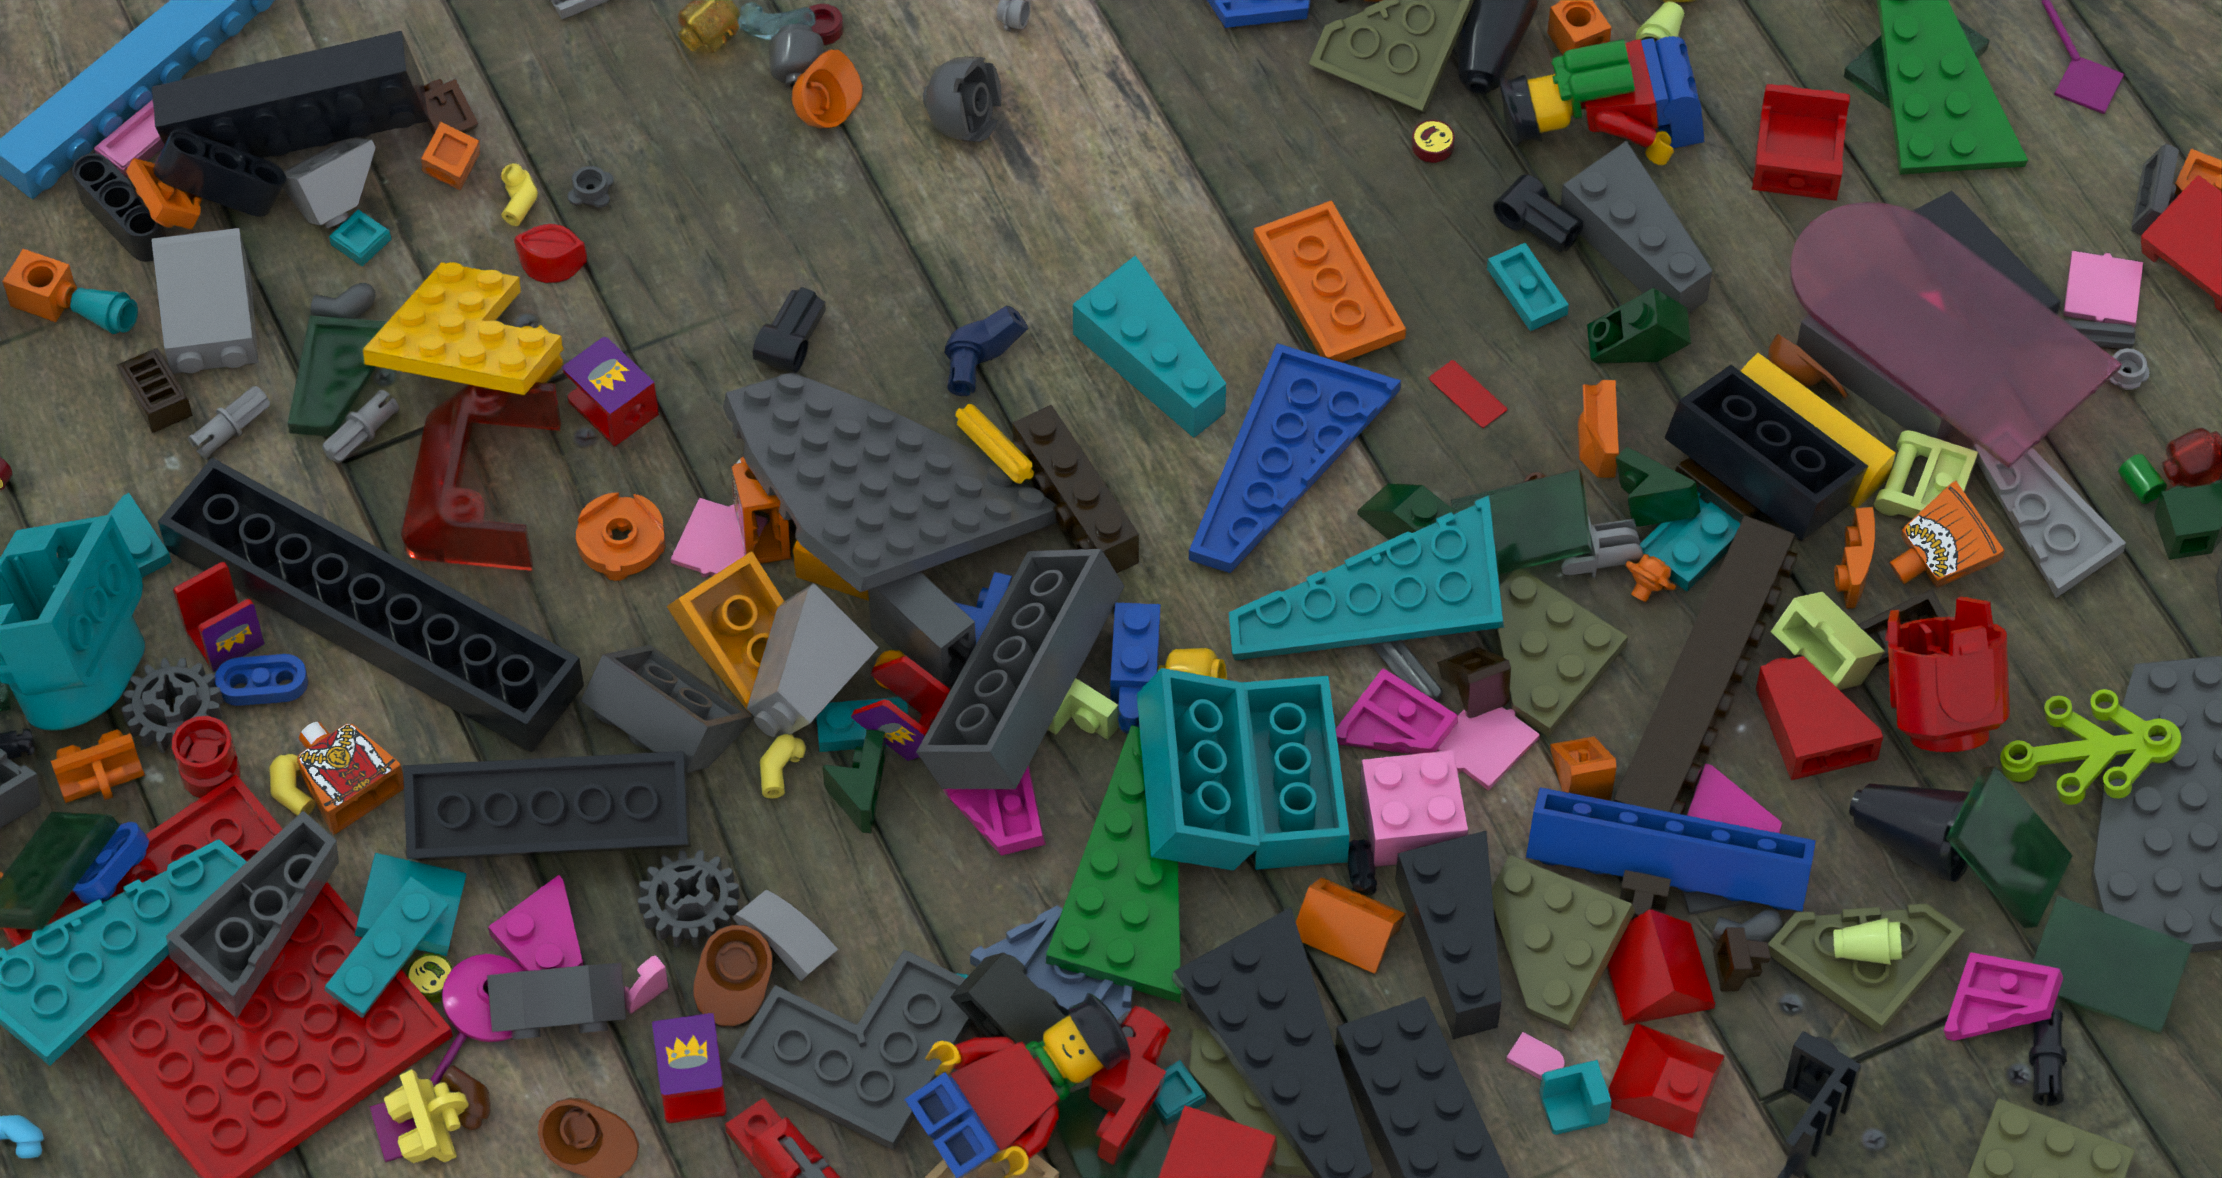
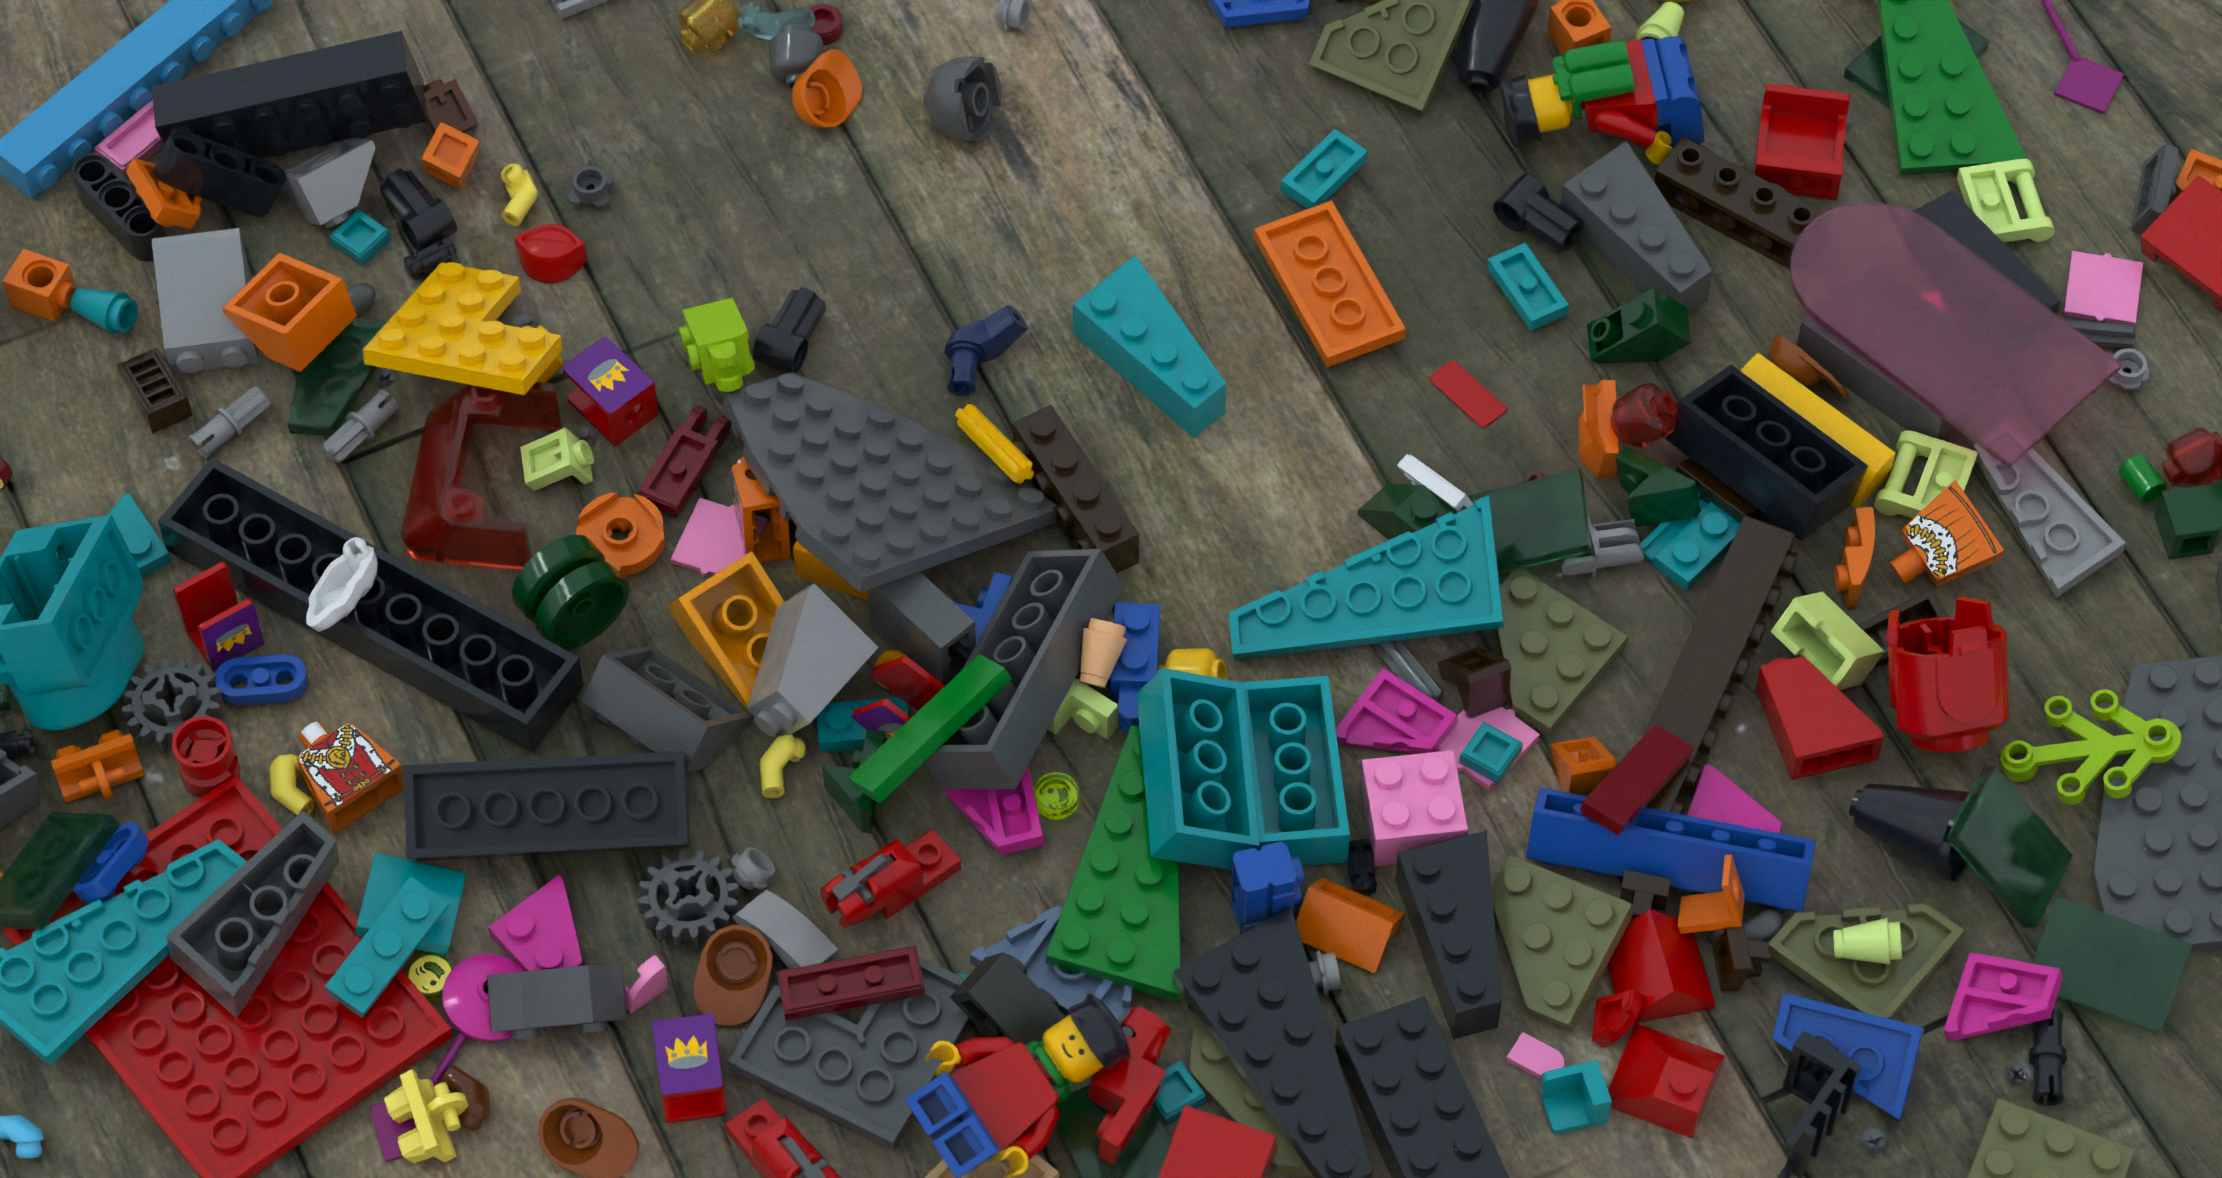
(291, 310): none -> orange slope
(342, 585): none -> white arm
(420, 215): none -> black piece
(429, 258): none -> black piece
(555, 459): none -> yellowish green bracket
(570, 591): none -> dark green wheel
(684, 462): none -> dark red hinge
(717, 343): none -> lime hinge
(752, 869): none -> light grey plate
(850, 983): none -> dark red tile
(890, 879): none -> red plate
(929, 728): none -> green tile
(1056, 795): none -> clear neon green tile
(1100, 651): none -> light nougat cone
(1264, 884): none -> blue brick
(1291, 435): blue wing -> none
(1324, 170): none -> teal plate
(1326, 972): none -> light grey plate
(1422, 475): none -> white tile
(1433, 141): tile -> none
(1490, 752): none -> teal tile
(1615, 1016): none -> red tile
(1636, 779): none -> dark red tile
(1644, 415): none -> clear red head
(1650, 575): orange plant -> none
(1714, 909): none -> orange bracket
(1734, 200): none -> dark brown brick
(1879, 1044): none -> blue wing
(1990, 198): none -> yellowish green plate

